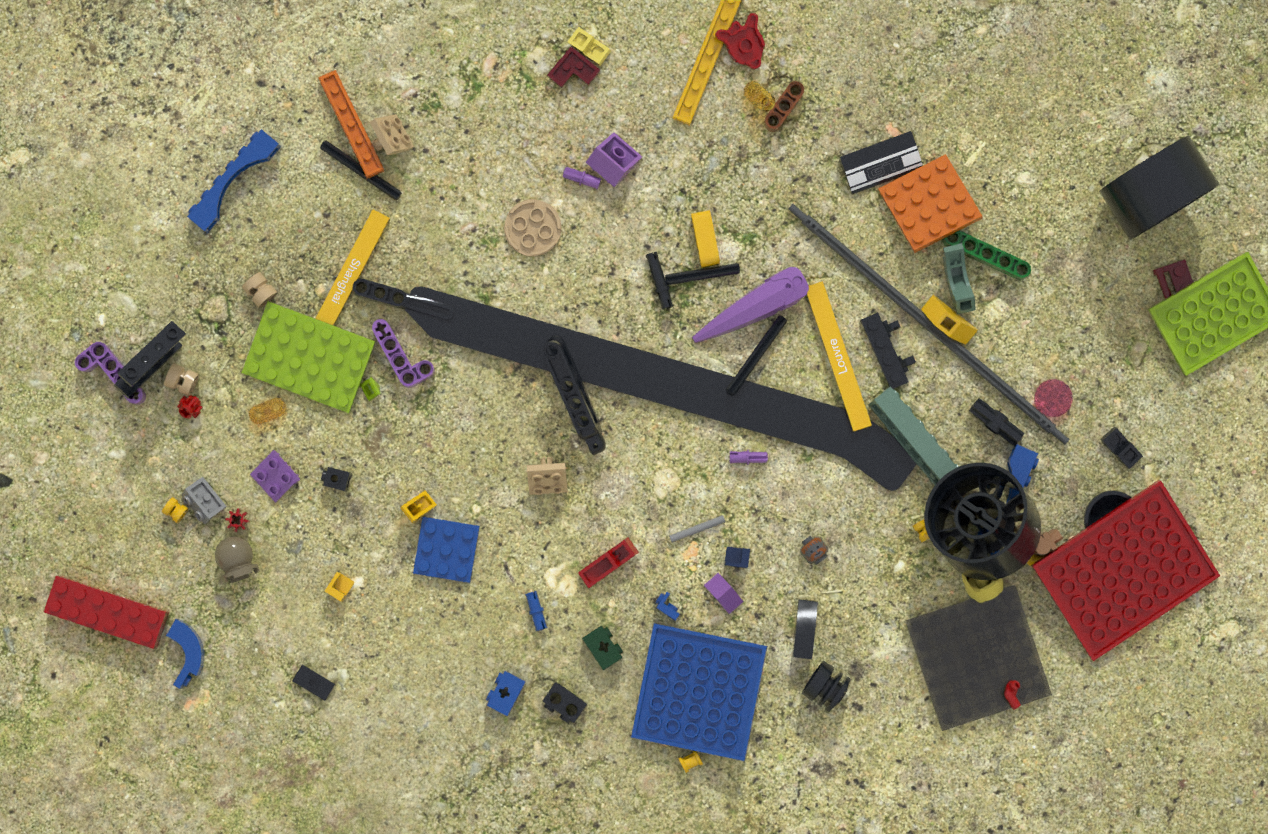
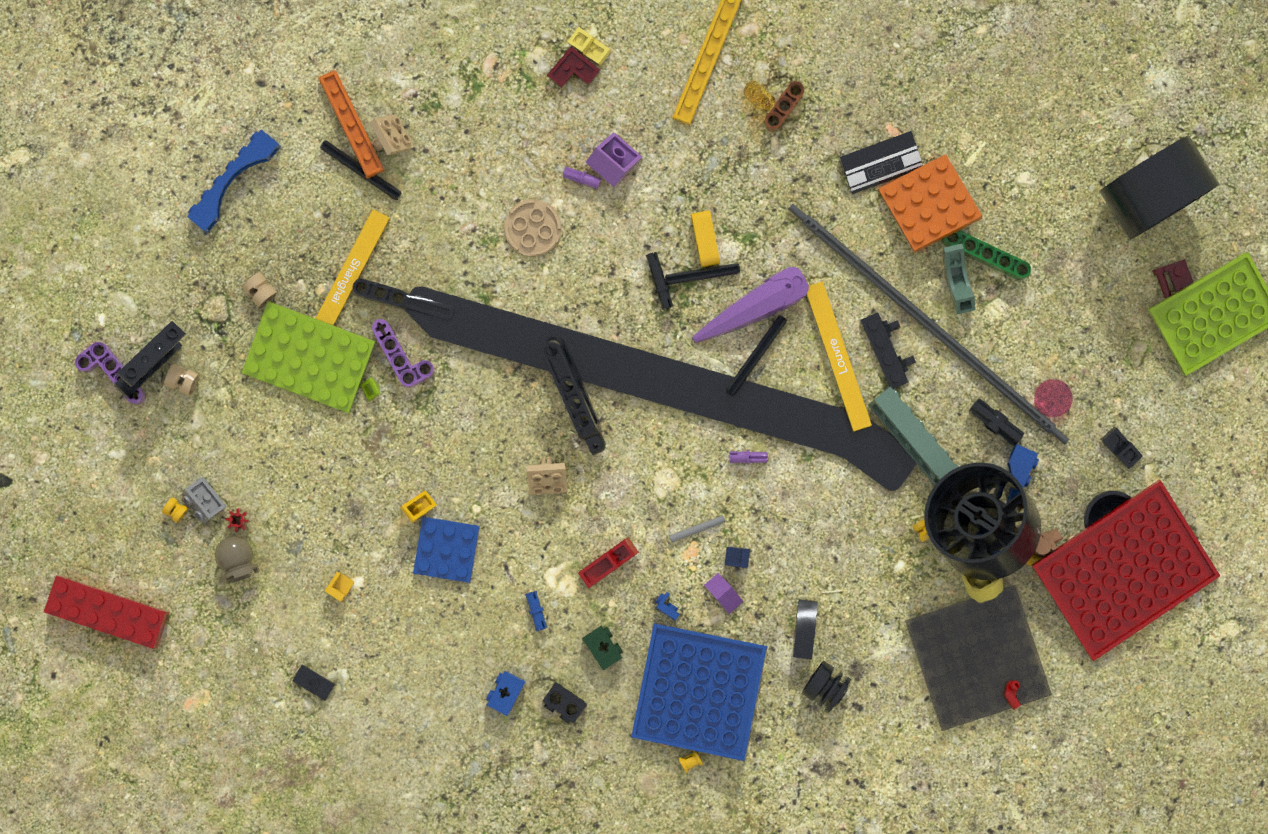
(189, 407): red gear -> none
(193, 649): blue arch -> none
(267, 411): clear yellow plate -> none
(275, 476): medium lavender hinge -> none
(343, 479): black brick -> none
(743, 42): red tile -> none
(814, 550): dark grey head -> none
(948, 321): yellow slope -> none

